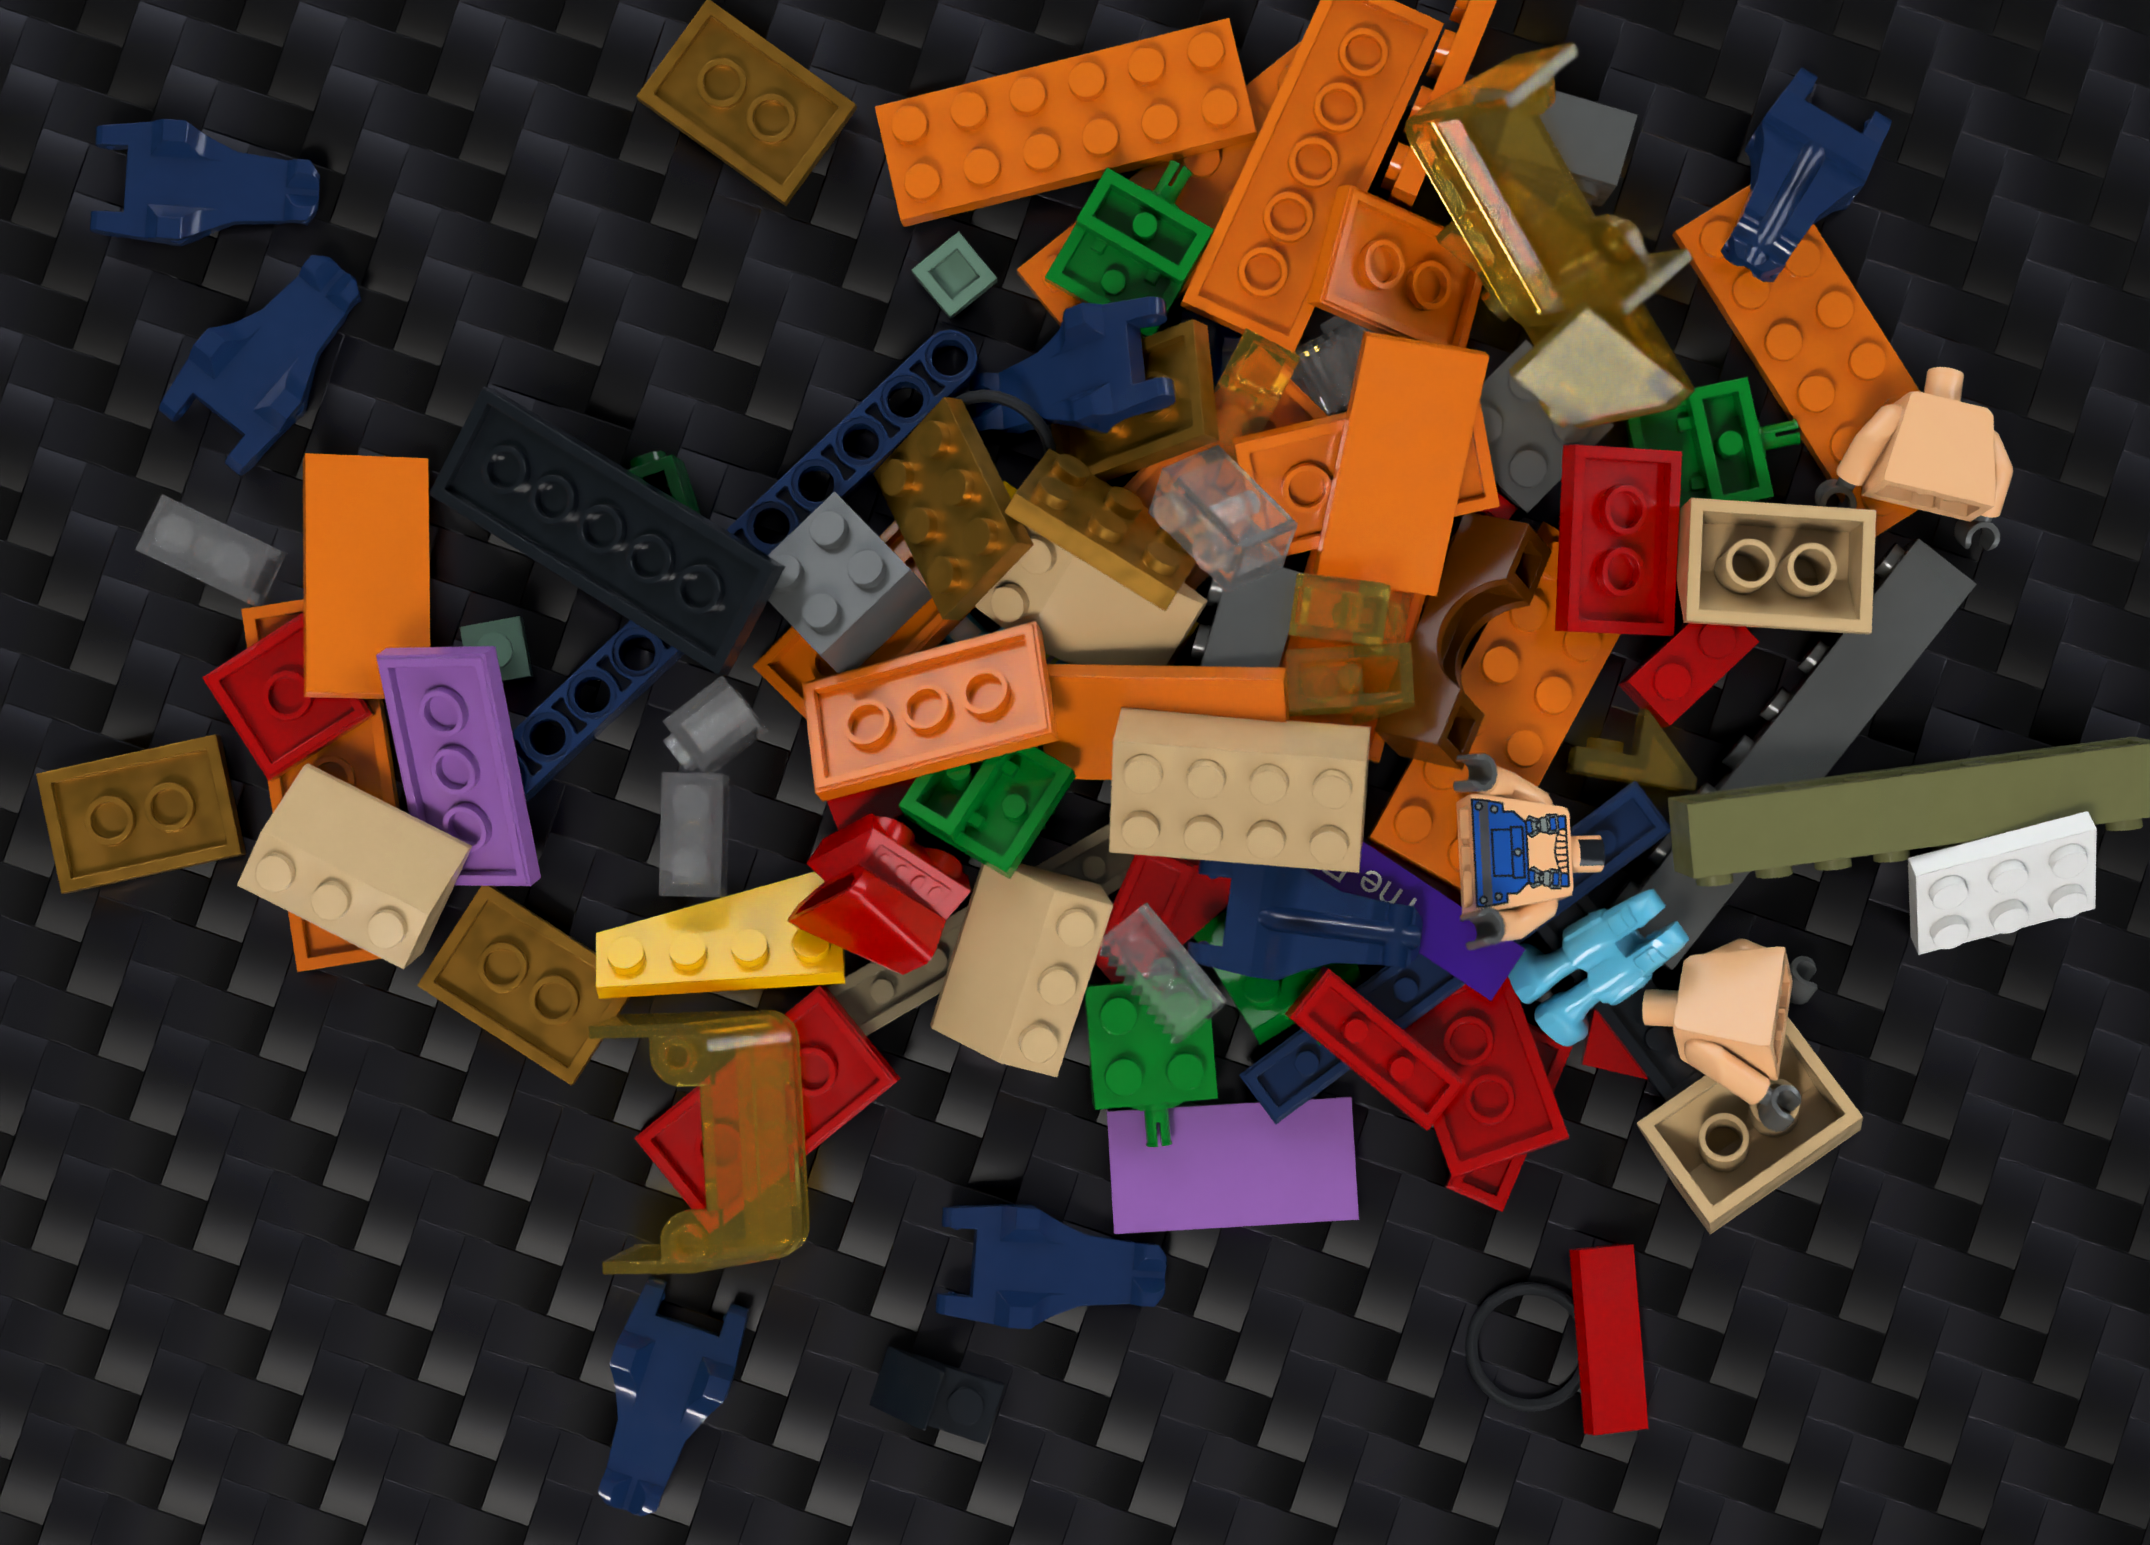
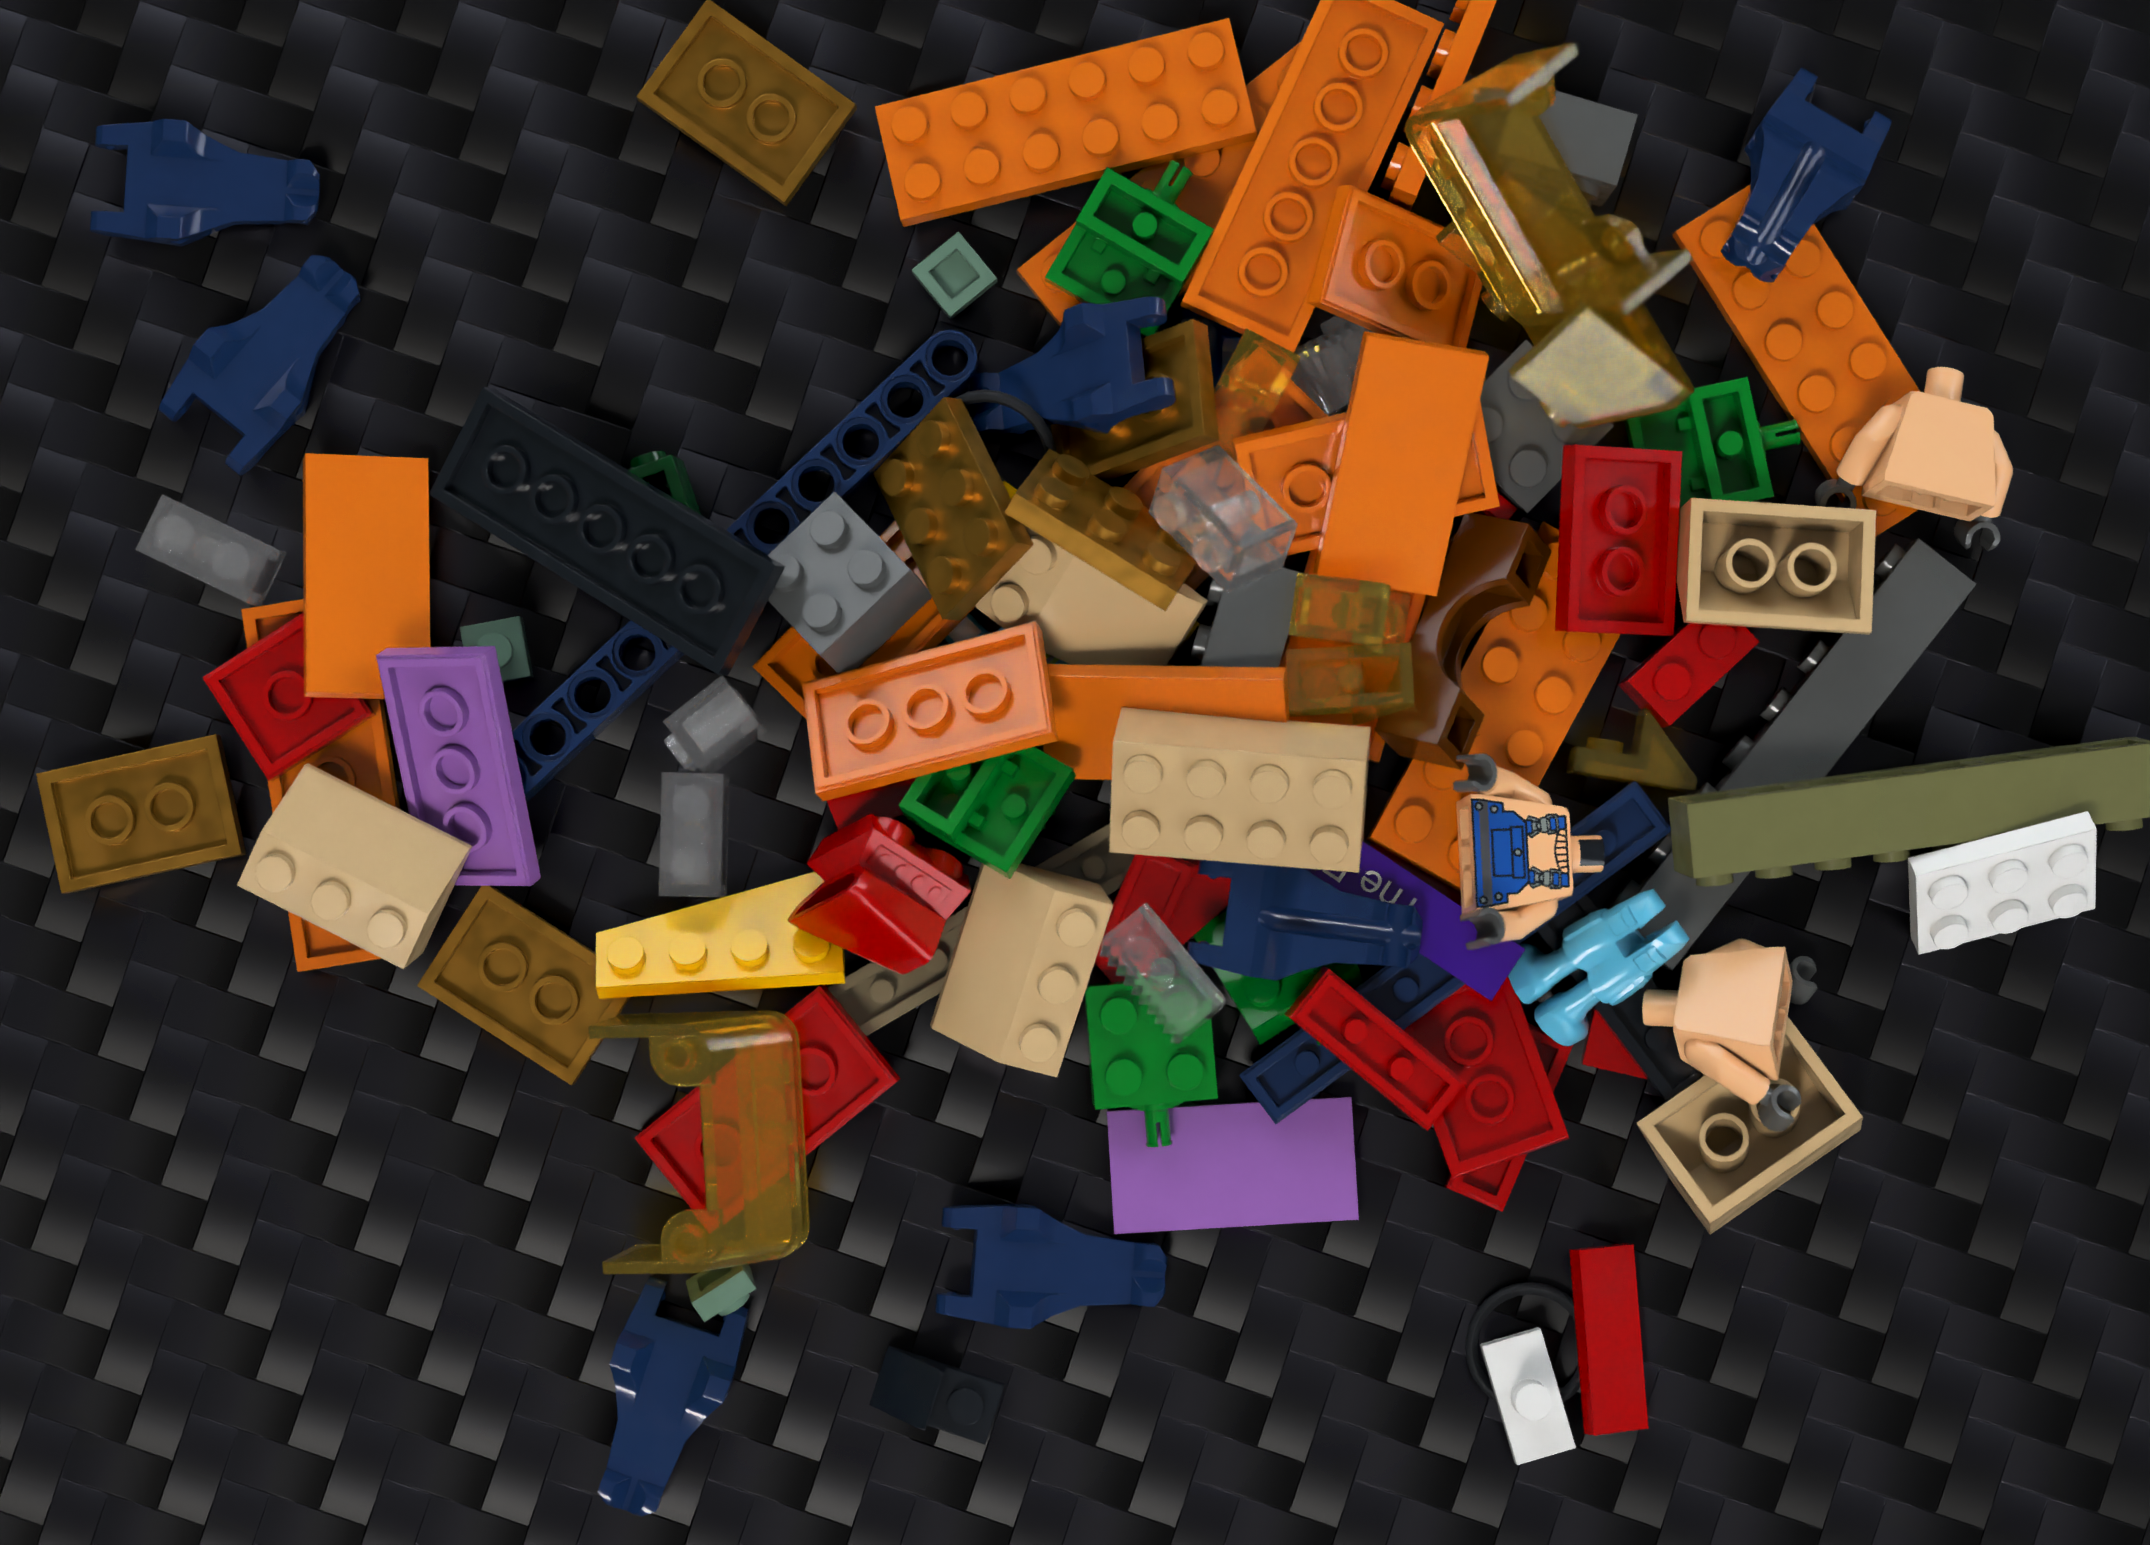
(720, 1290): none -> sand green plate
(1527, 1396): none -> white tile

